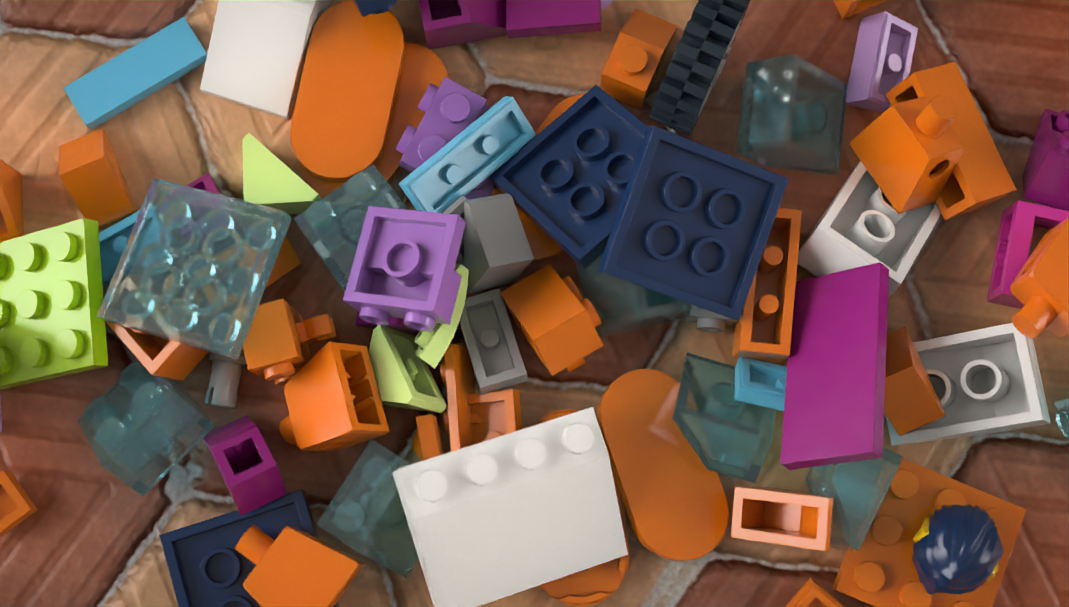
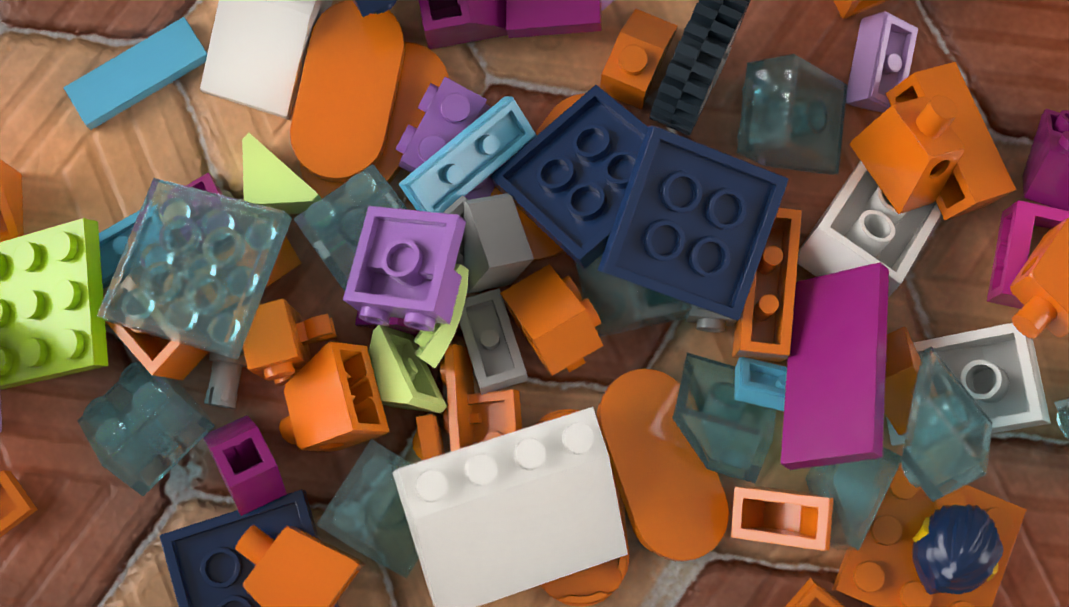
(95, 179): orange slope -> none
(945, 432): none -> clear light blue slope

